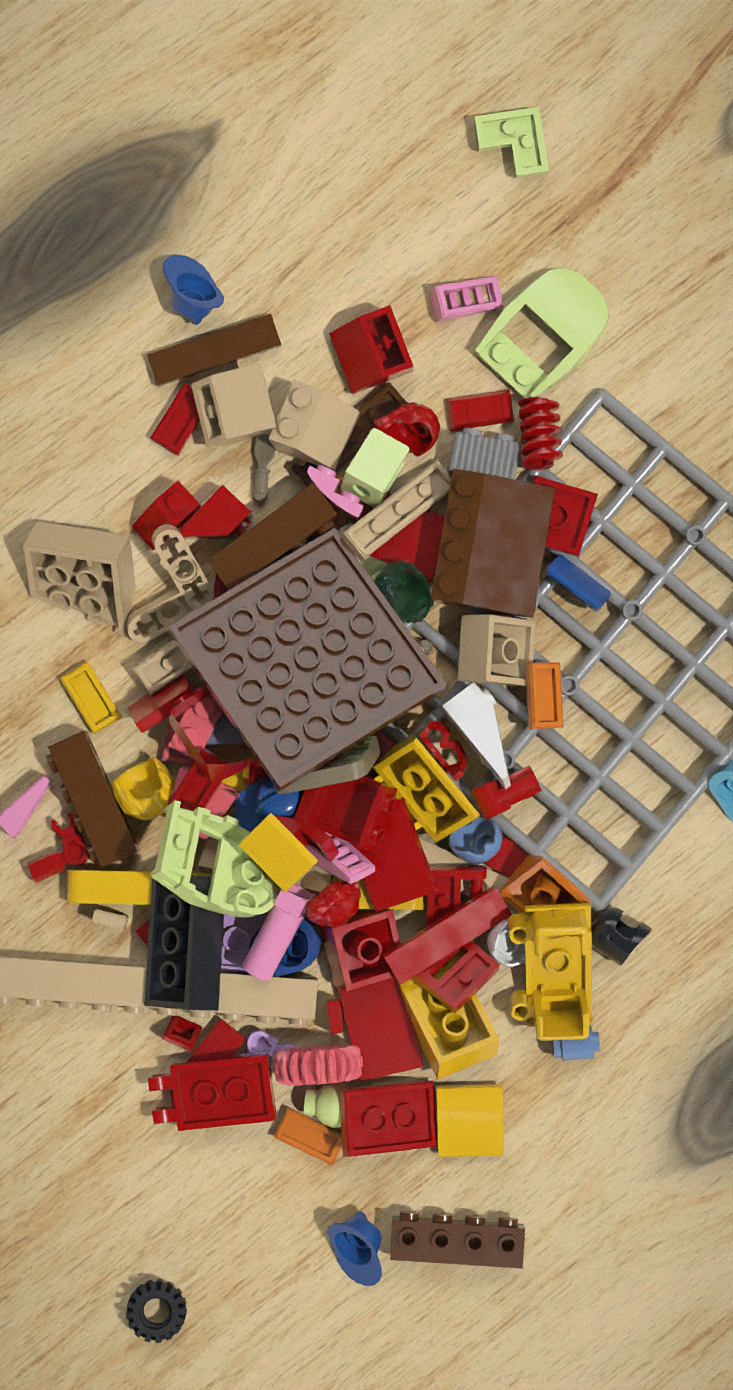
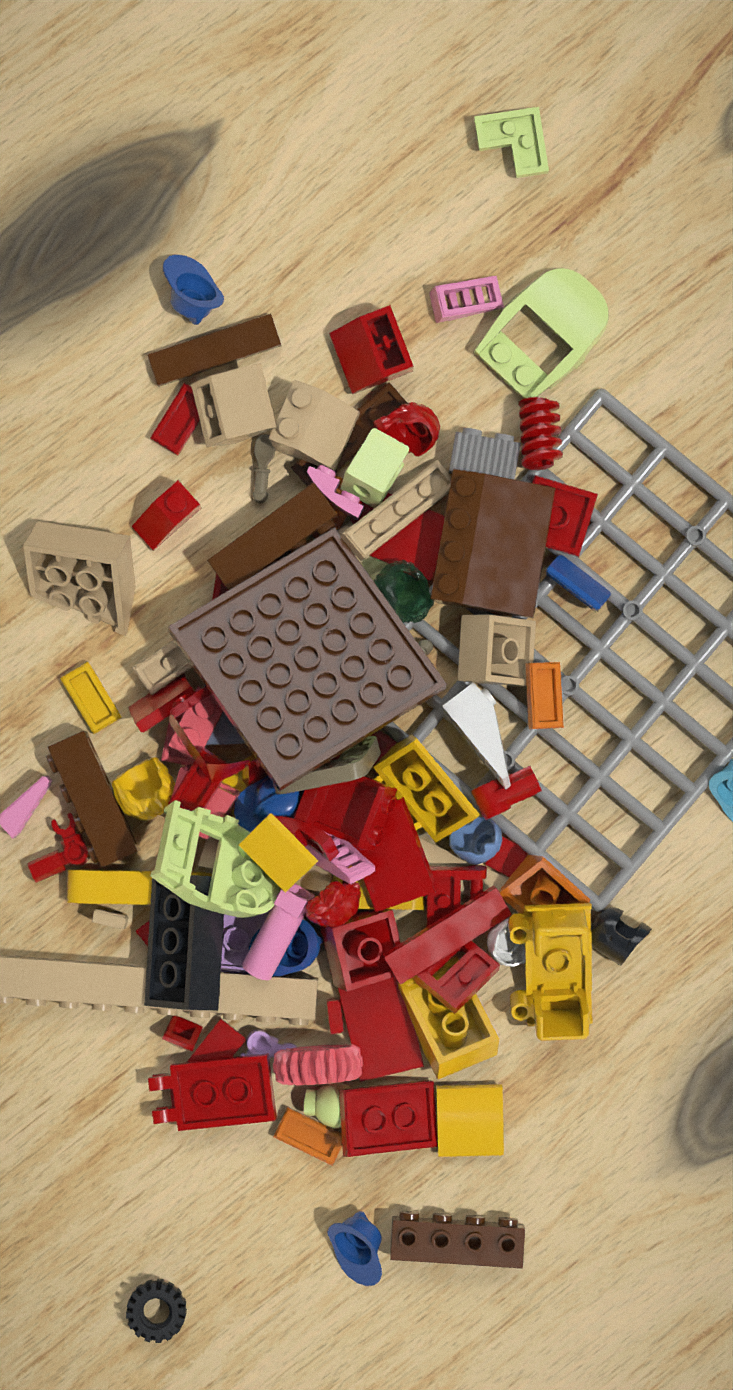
(181, 595): tan beam -> none
(218, 518): red slope -> none
(455, 770): red helmet -> none
(479, 410): red tile -> none
(578, 1048): medium blue brick -> none

